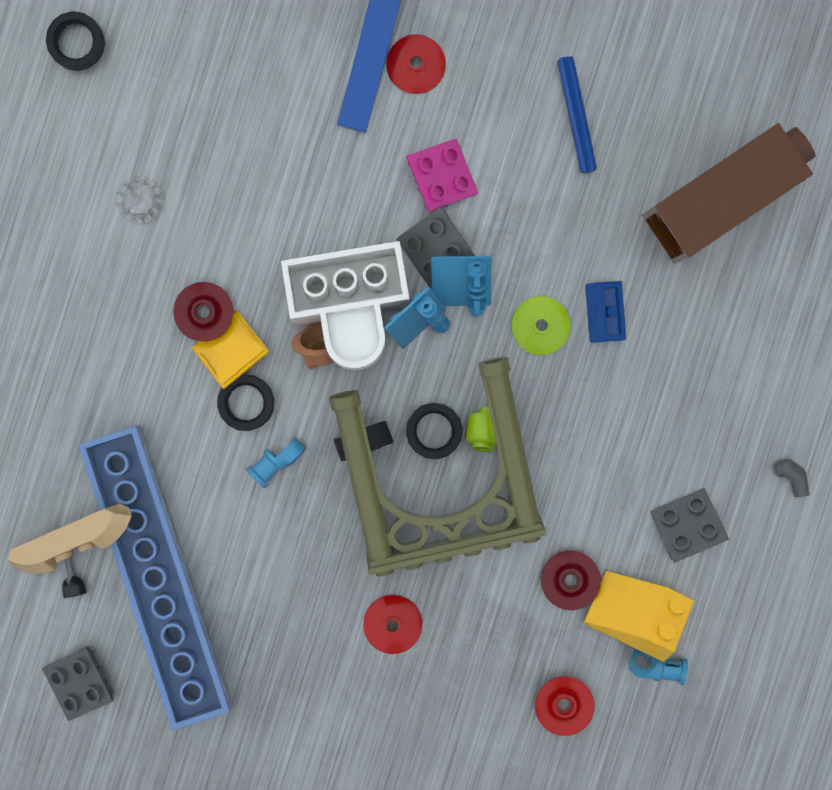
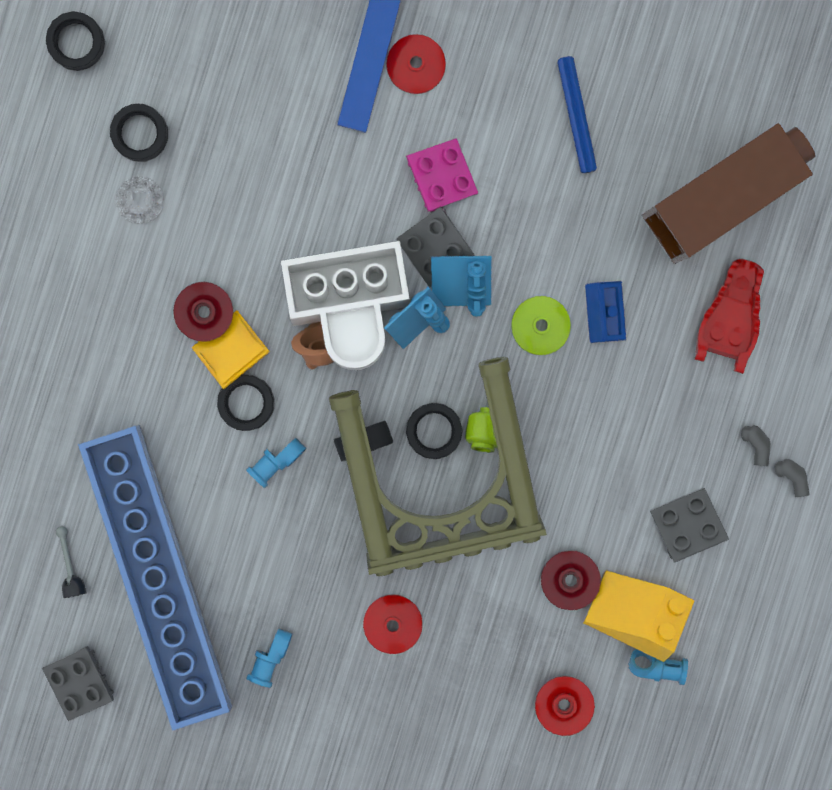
(94, 530): tan brick -> none
(116, 132): none -> black tyre
(266, 661): none -> dark azure connector
(733, 319): none -> red animal
(760, 442): none -> dark grey arm

